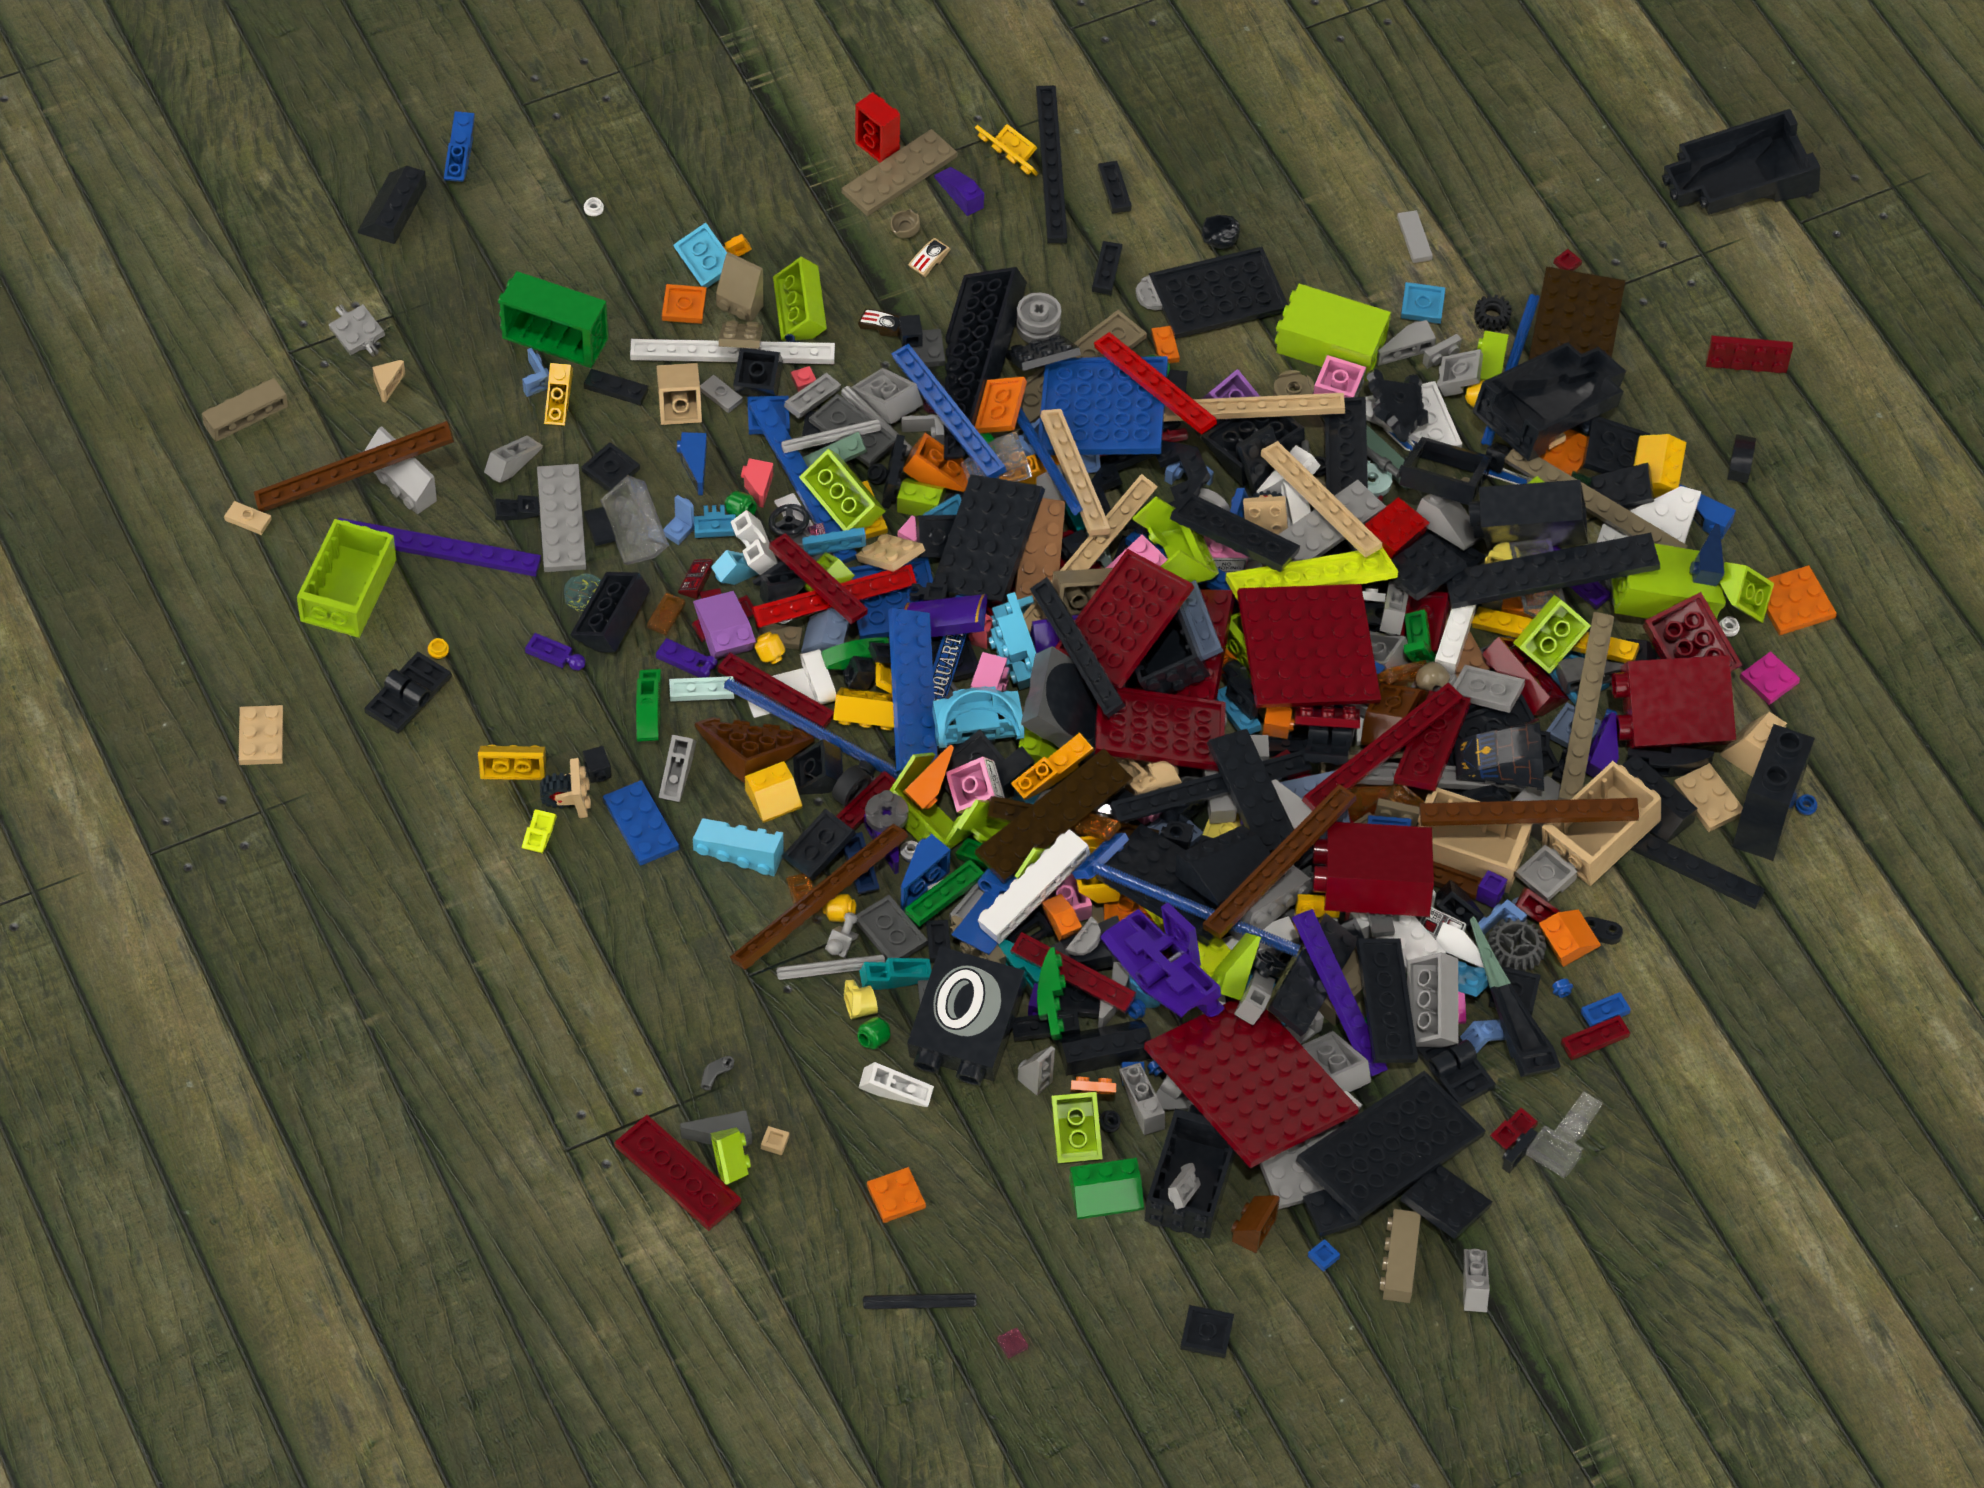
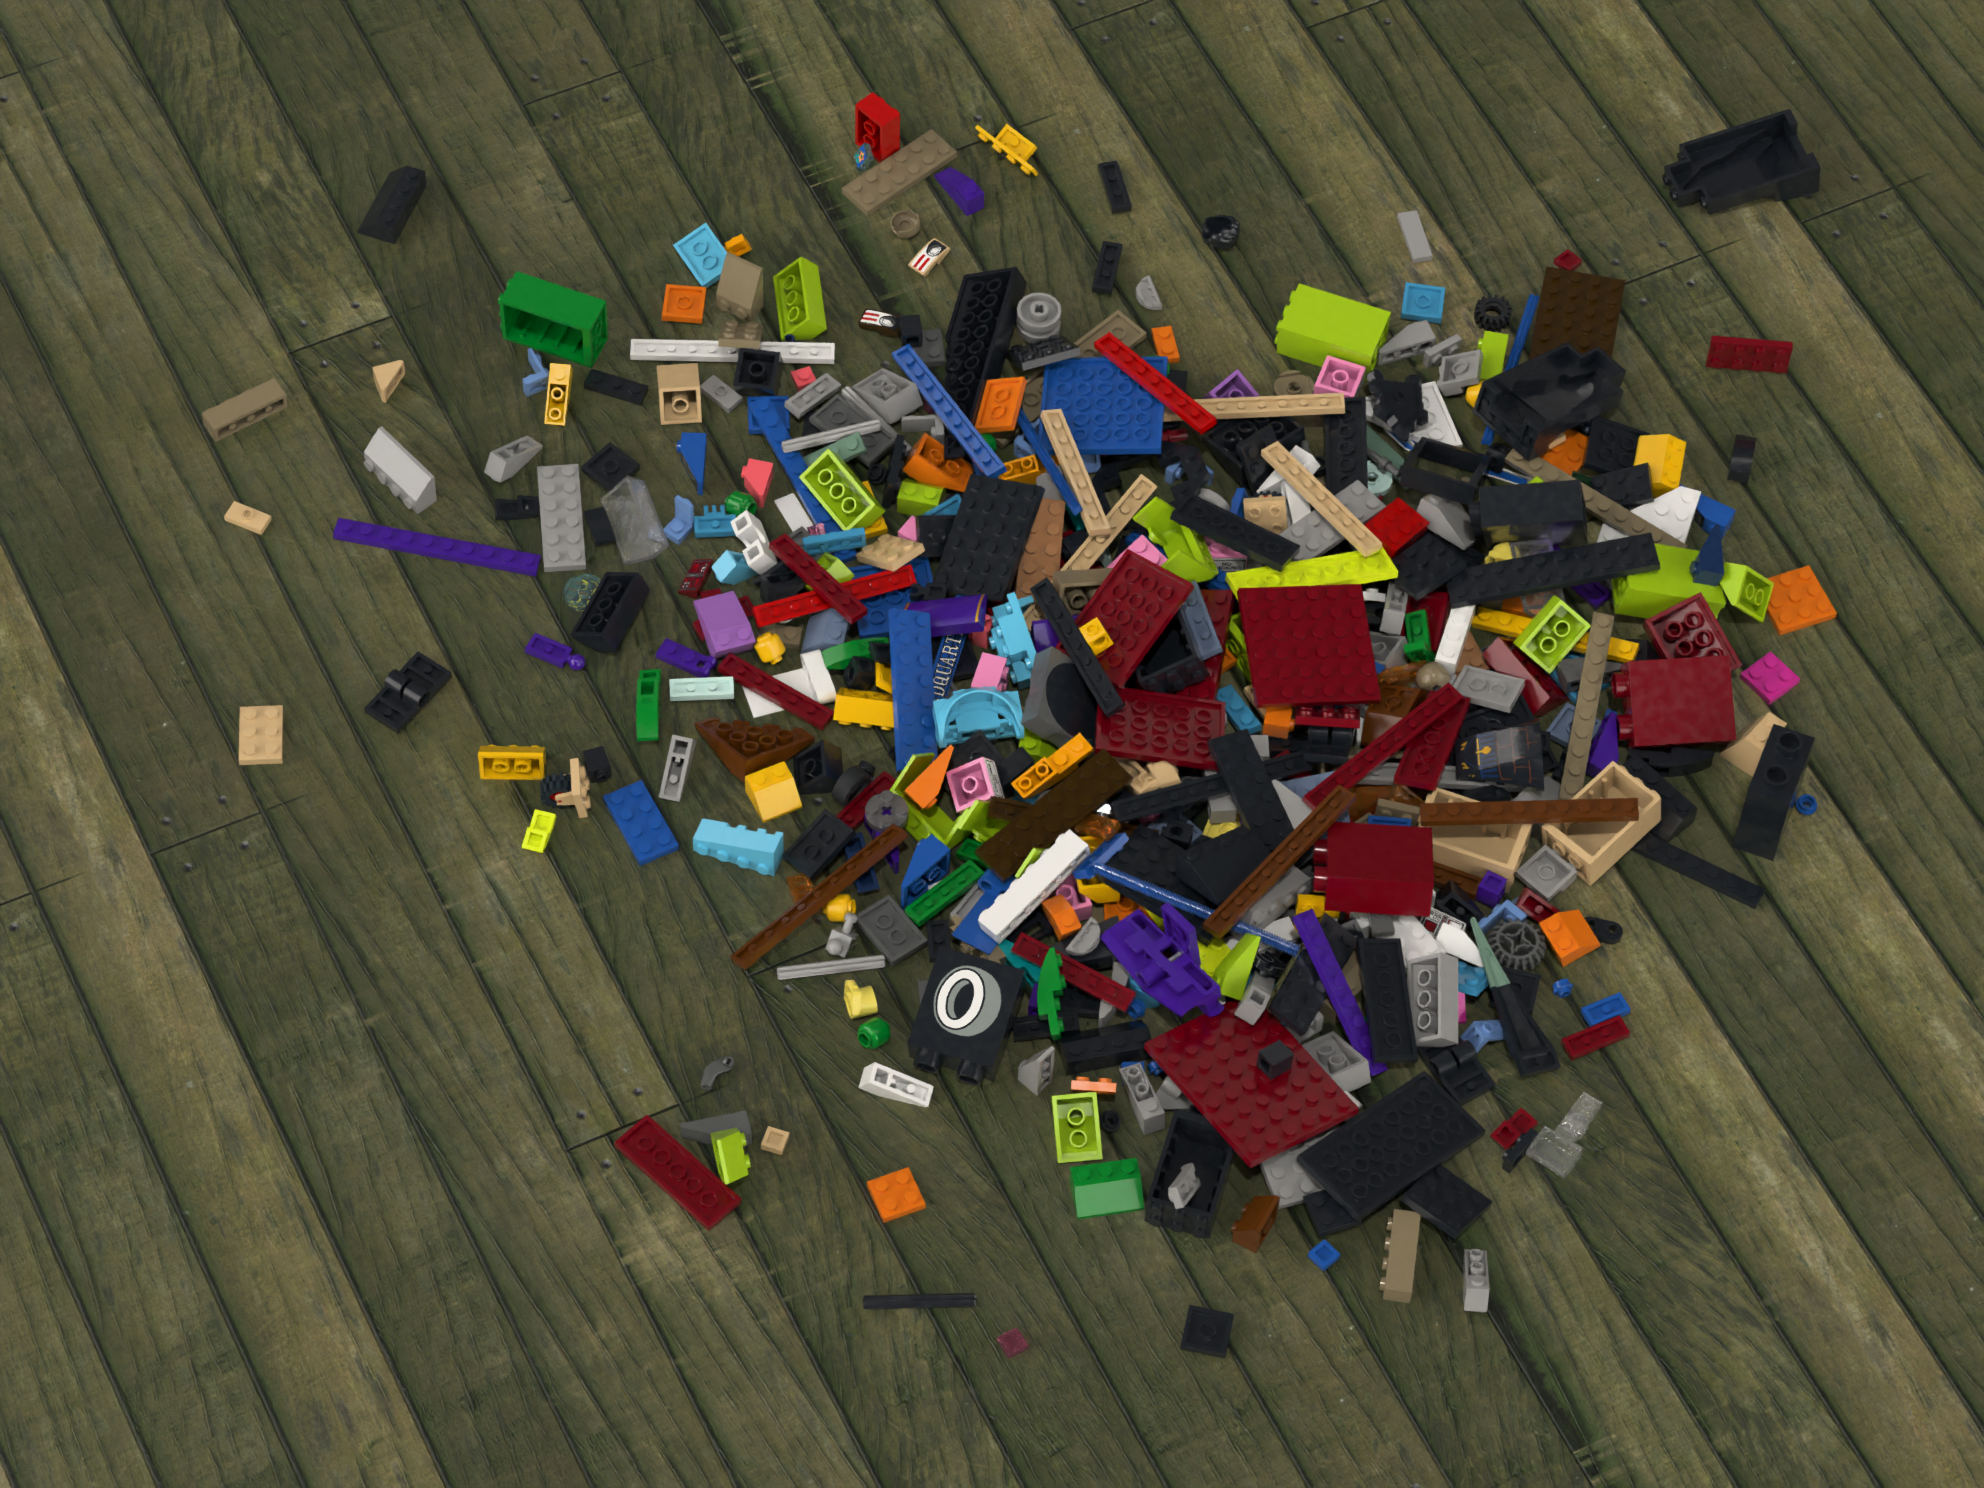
(346, 578): lime container -> none
(354, 466): reddish brown plate -> none
(356, 330): light grey plate -> none
(438, 648): yellow plate -> none
(459, 147): blue slope -> none
(593, 207): white plate -> none
(666, 613): clear orange plate -> none
(789, 524): black piece -> none
(808, 727): blue axle -> none
(863, 157): none -> clear light blue tile
(895, 972): teal slope -> none
(907, 855): white plate -> none
(1011, 454): clear slope -> none
(1051, 164): black plate -> none
(1096, 636): none -> yellow brick
(1218, 292): black plate -> none
(1239, 686): black plate -> none
(1275, 1059): none -> black brick
(1711, 797): tan plate -> none
(1732, 623): white plate -> none

